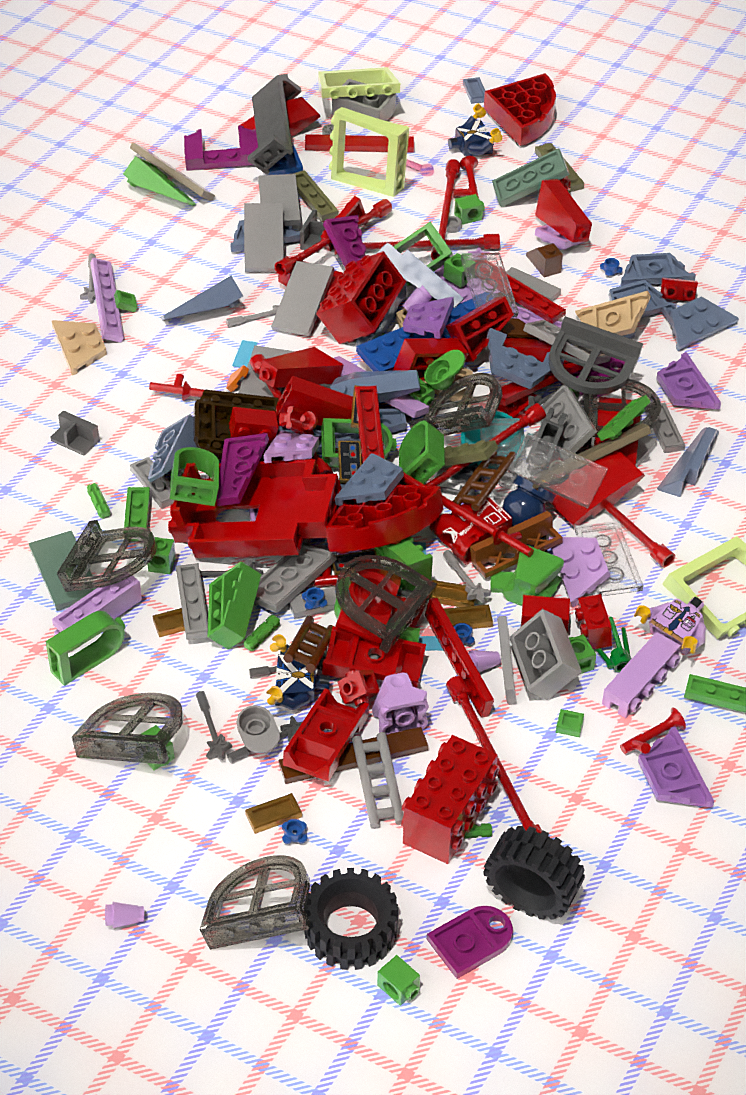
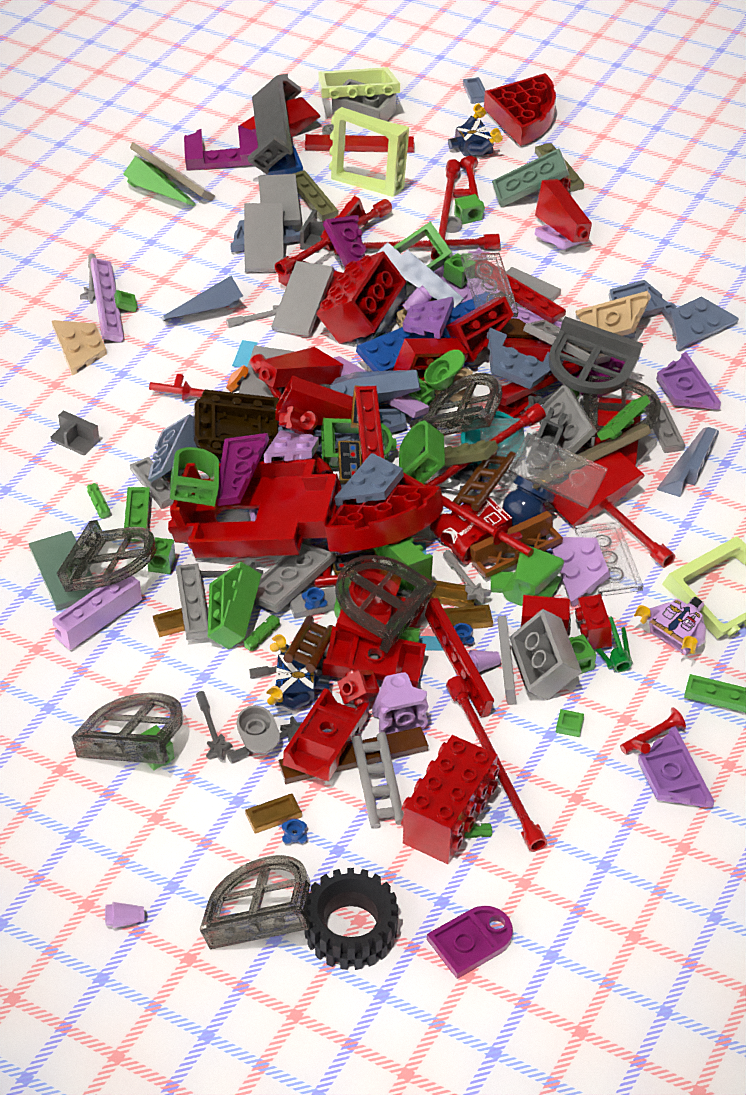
(70, 668): bright green window -> none
(252, 422): red brick -> none
(398, 980): bright green brick -> none
(425, 169): clear pink bar -> none
(534, 872): black tyre -> none
(546, 259): reddish brown slope -> none
(611, 266): blue plate -> none
(642, 674): lavender brick -> none
(655, 267): sand blue wing -> none
(678, 289): red hips -> none

